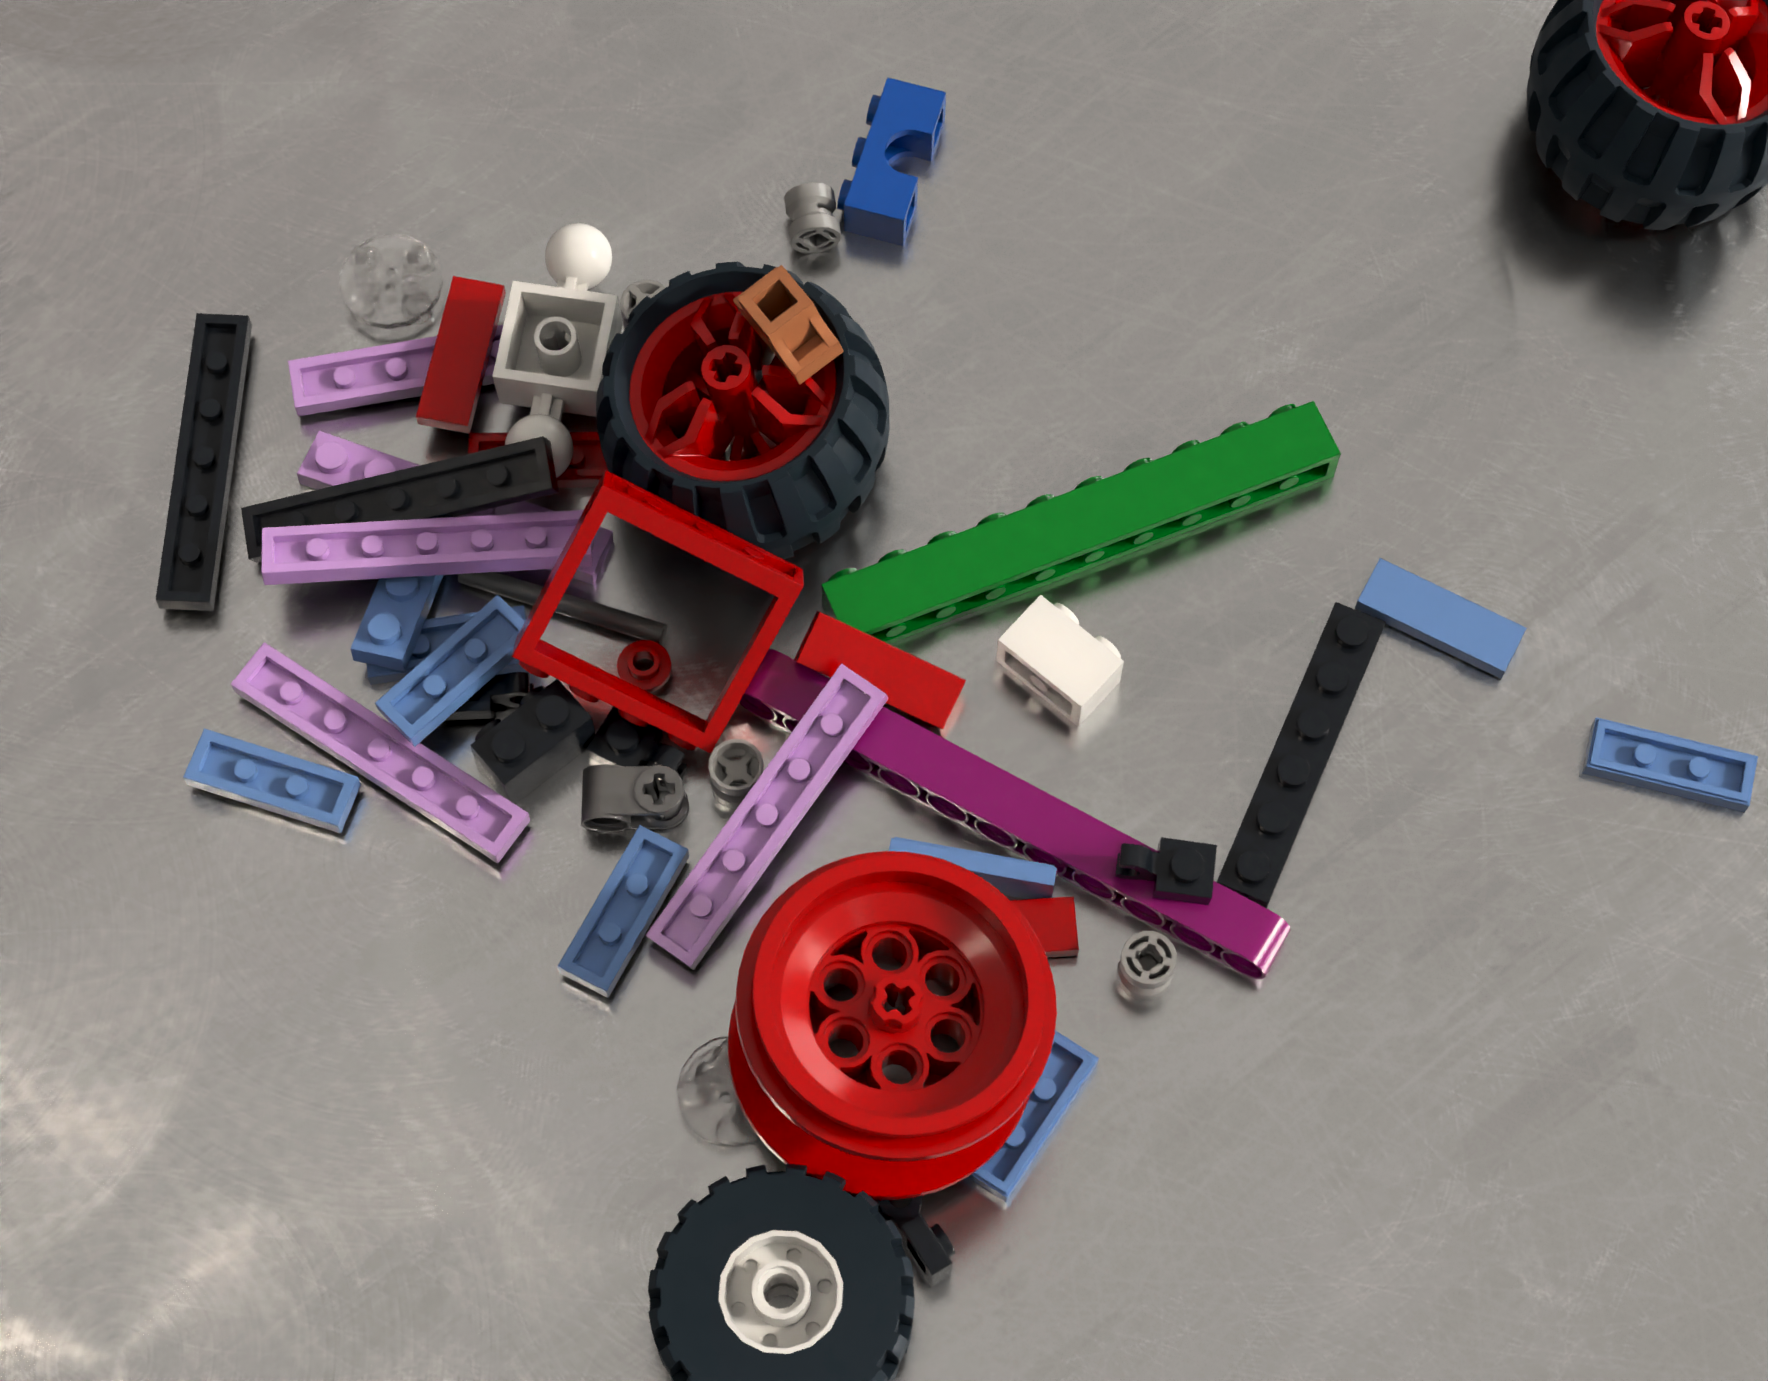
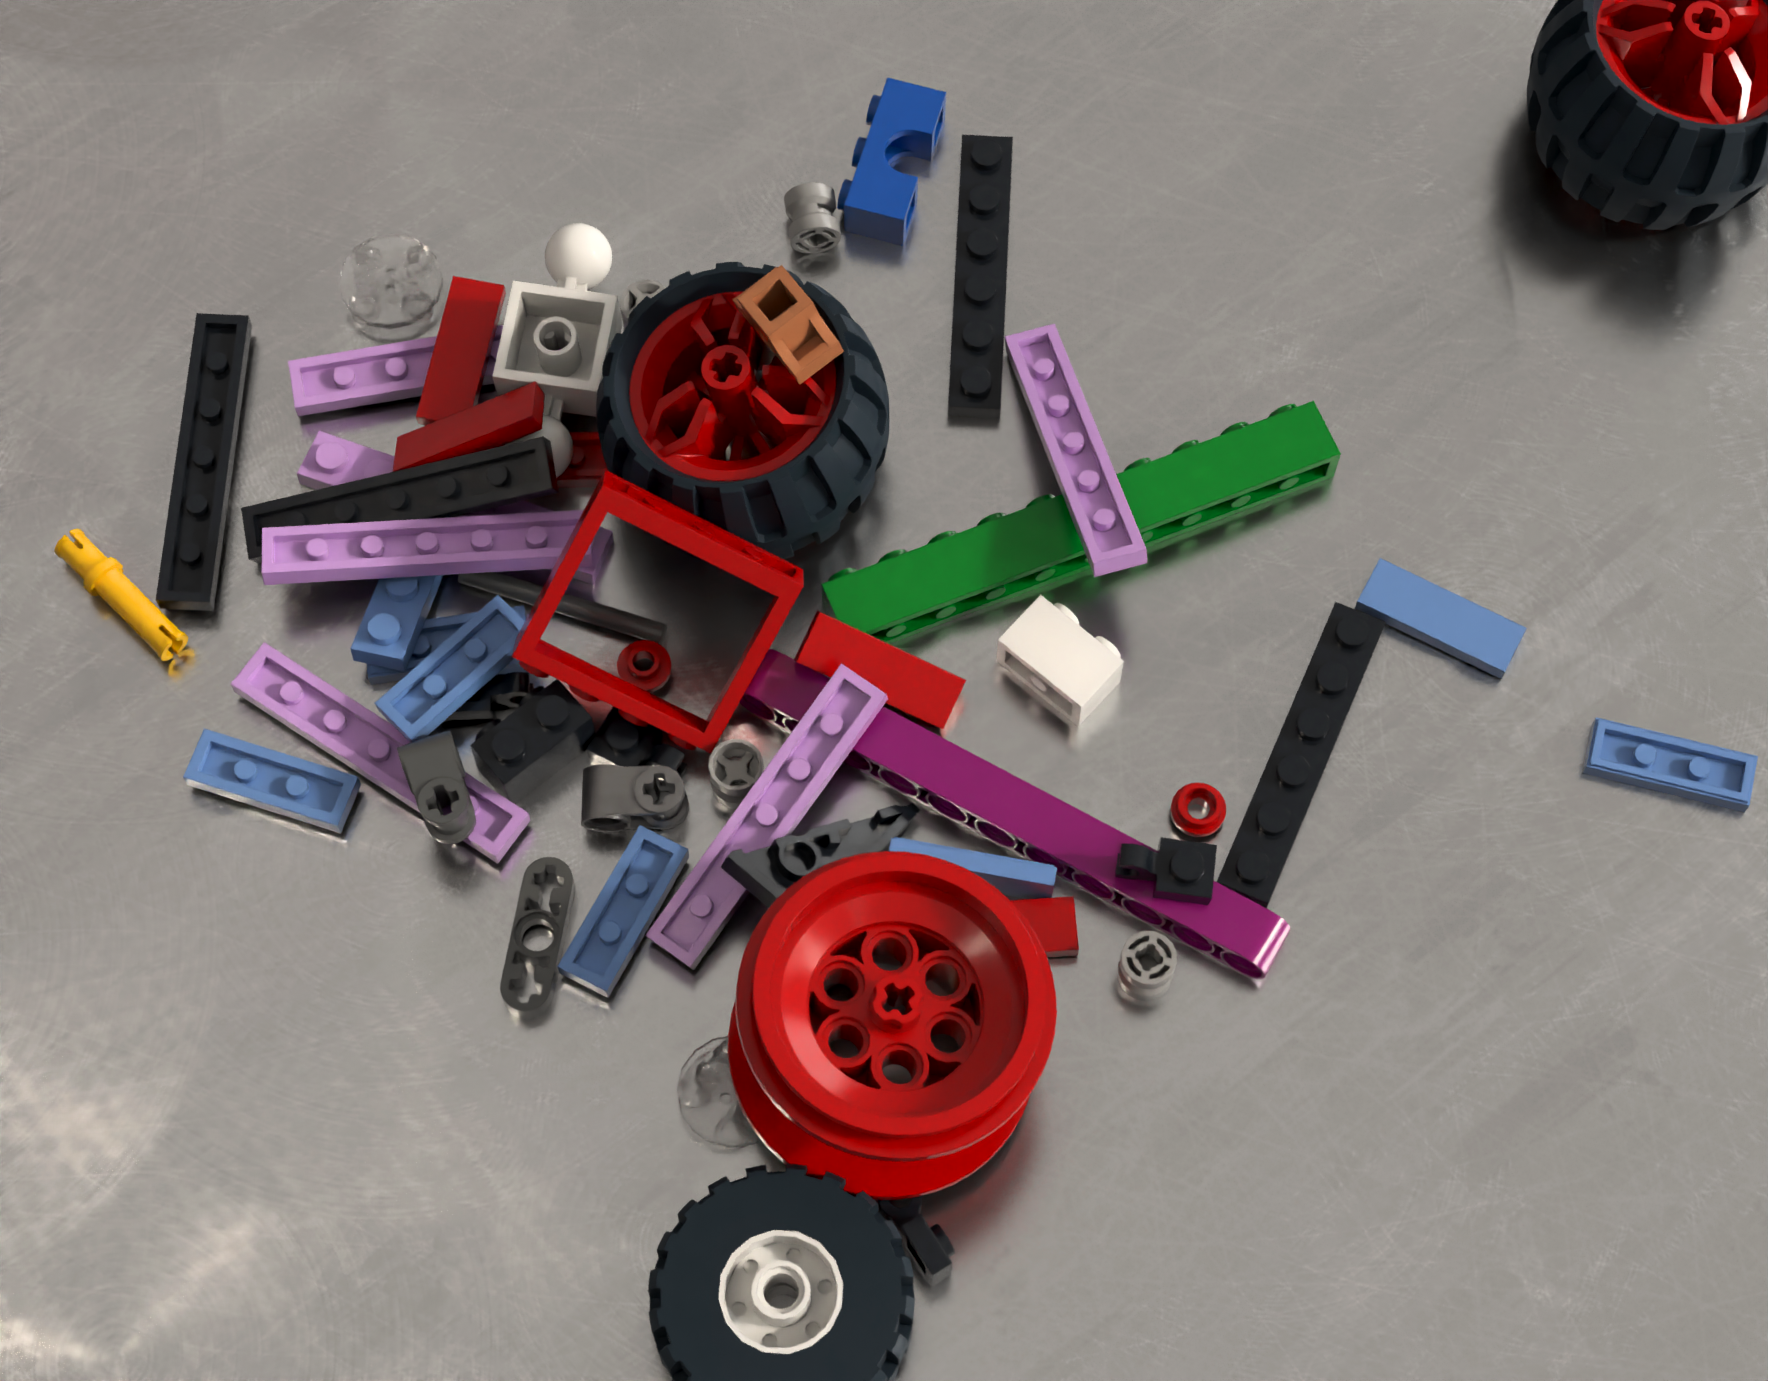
(106, 579): none -> yellow pin
(438, 781): none -> dark grey piece
(474, 428): none -> red tile
(530, 896): none -> dark grey beam
(791, 857): none -> black wing
(980, 277): none -> black plate
(1053, 1094): medium blue tile -> none
(1075, 451): none -> lavender plate
(1202, 795): none -> red plate

